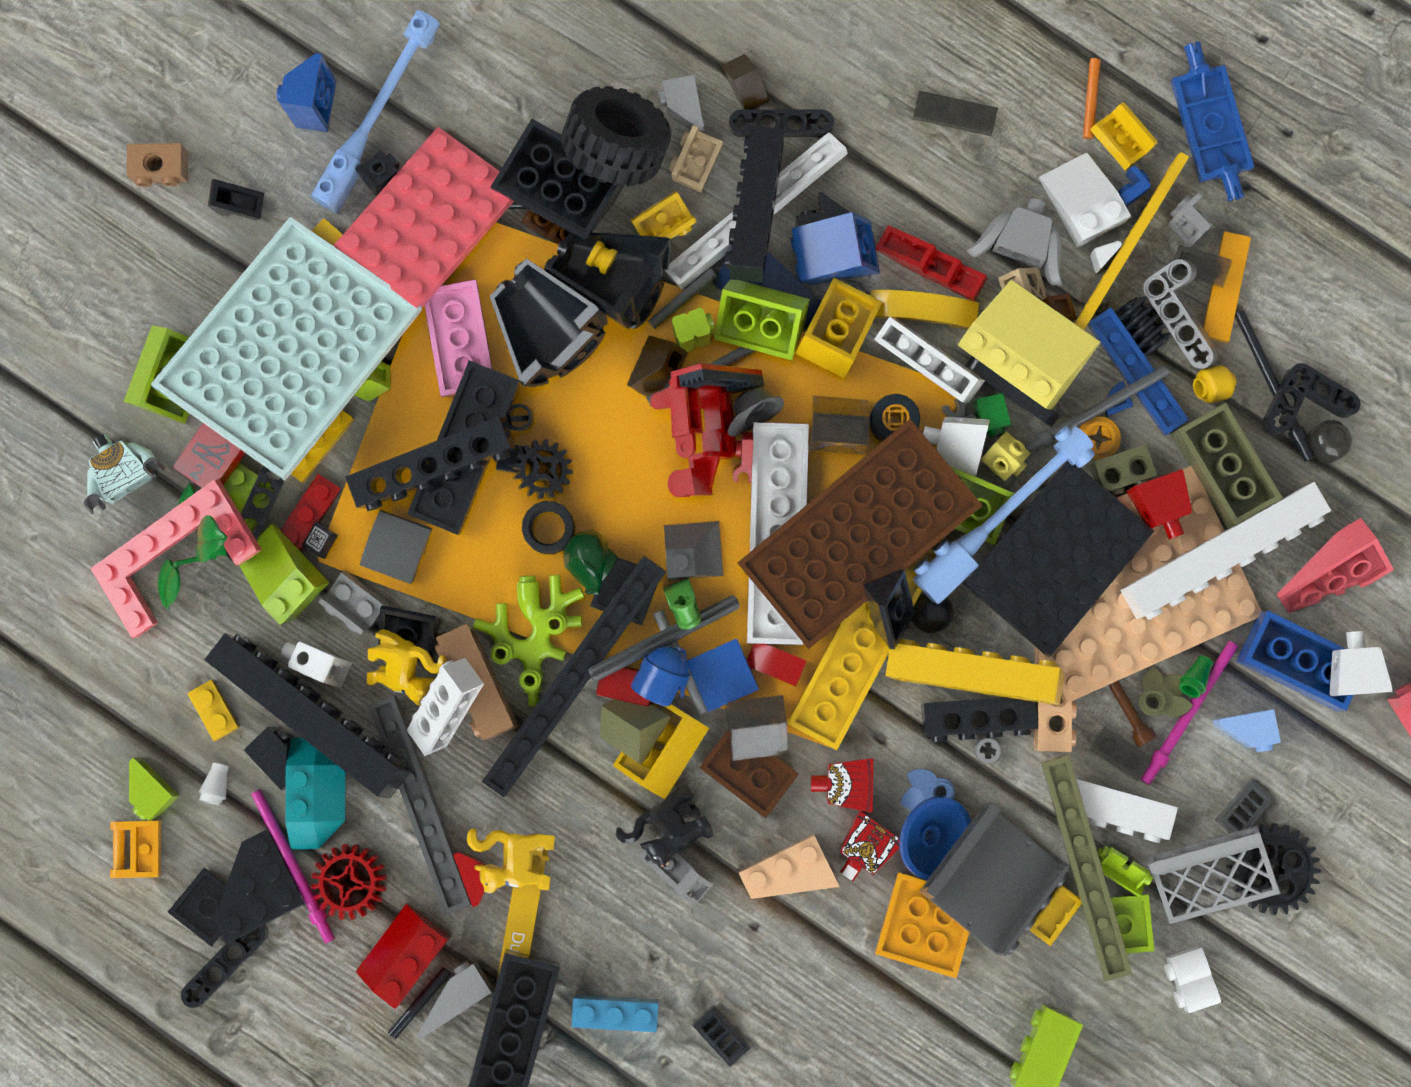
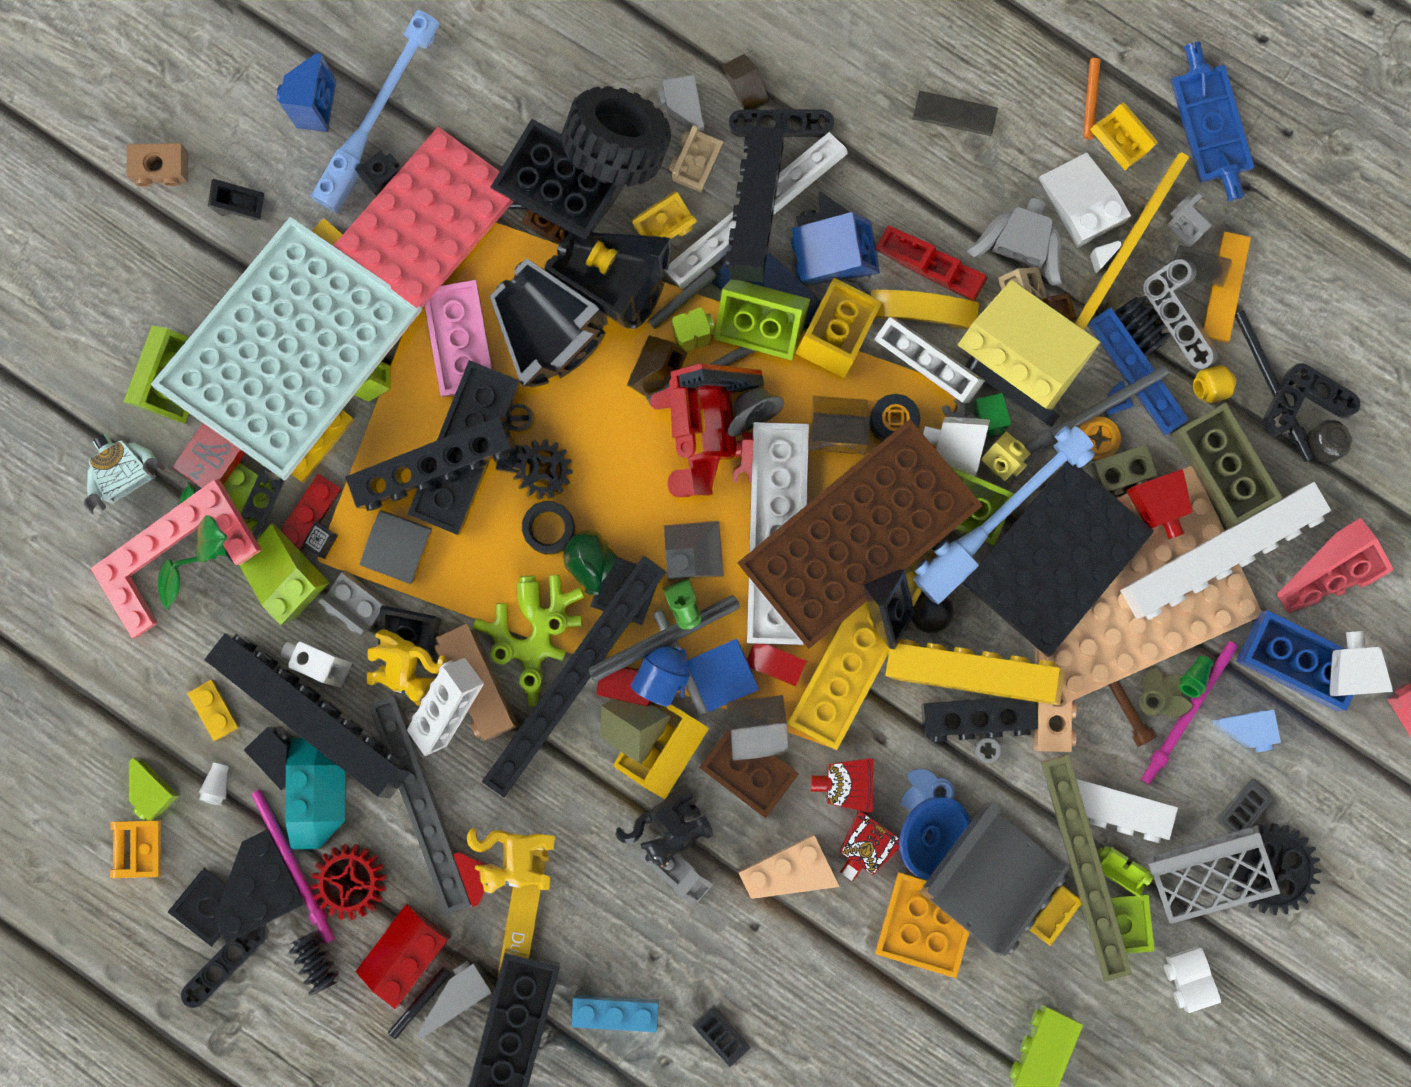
(313, 962): none -> black piece
(1120, 753): clear smoke plate -> none
(1140, 186): blue bracket -> none

